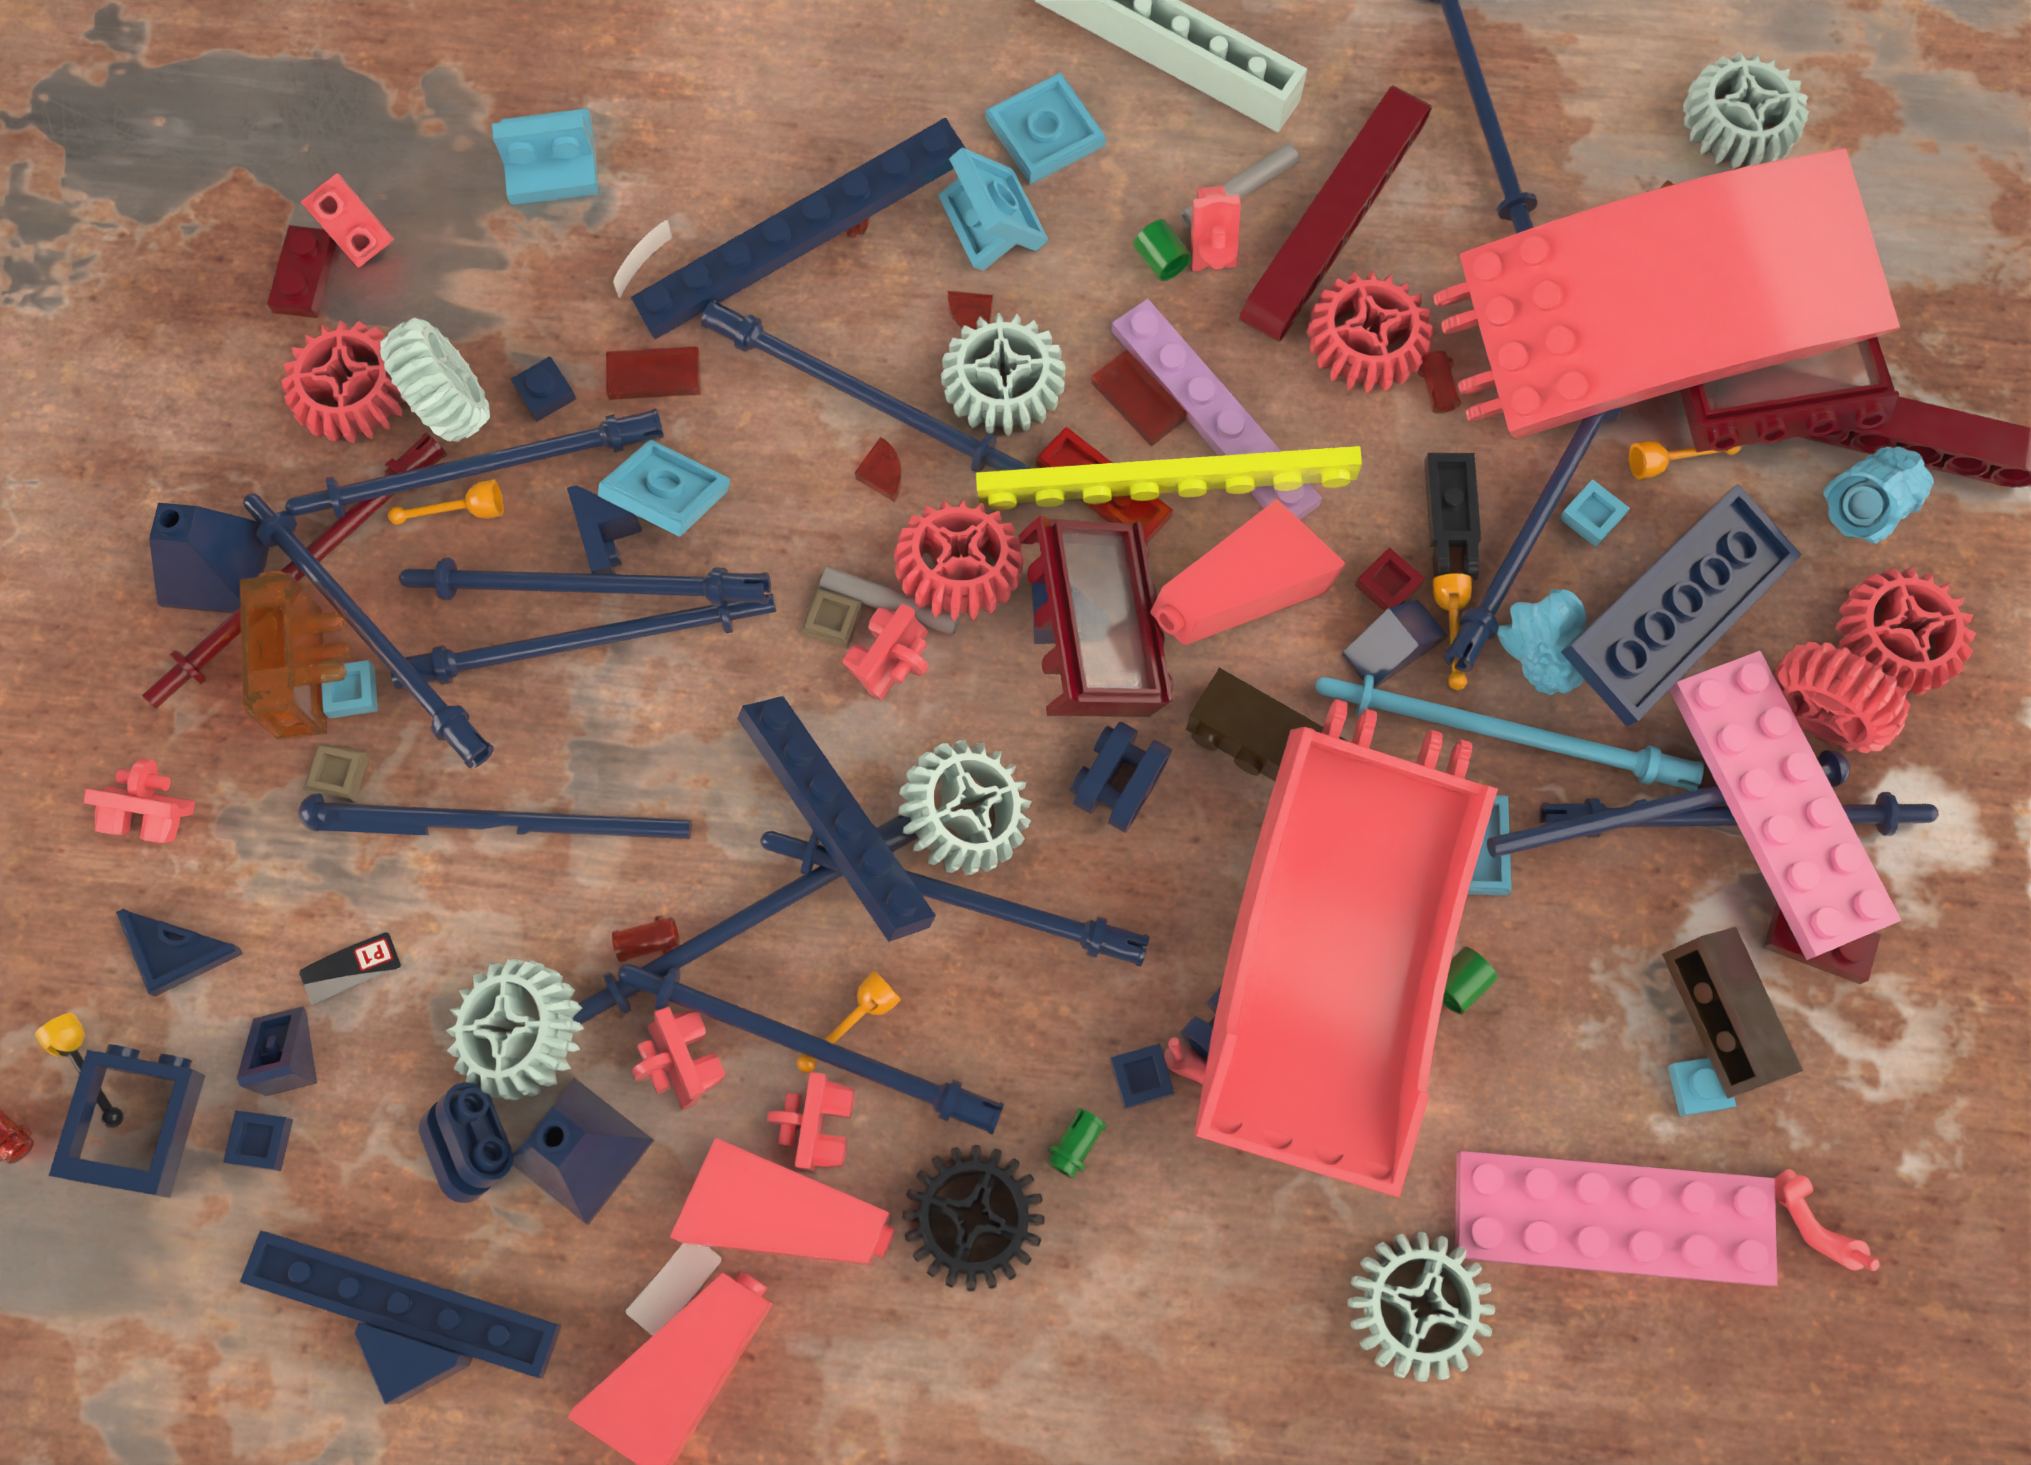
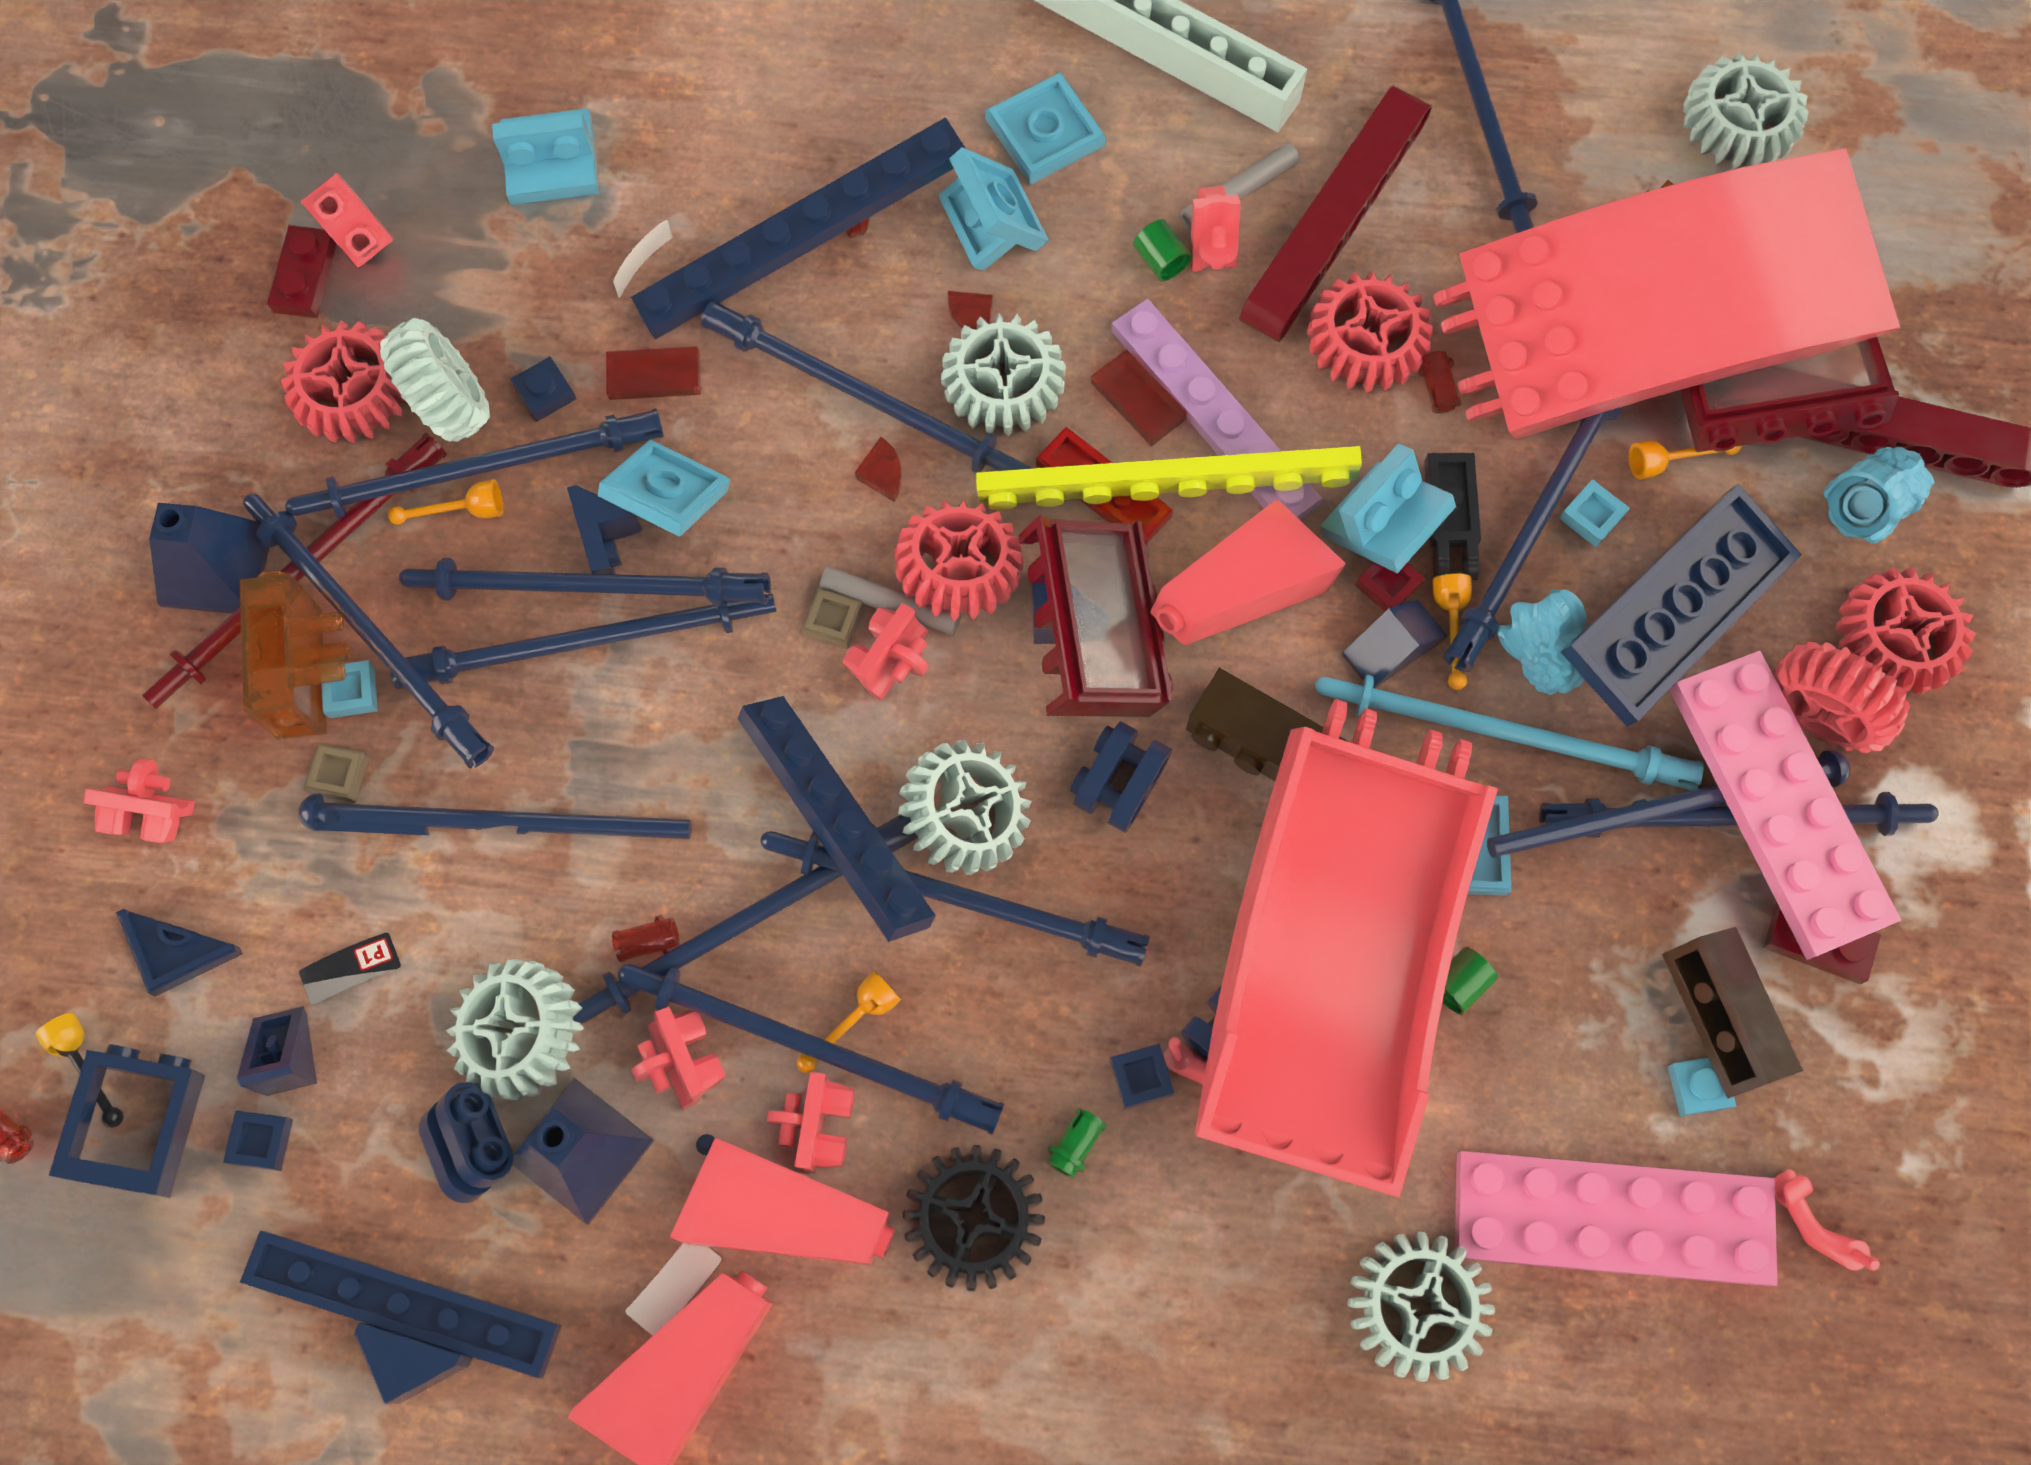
(704, 1143): none -> dark blue piece
(1389, 512): none -> medium azure bracket

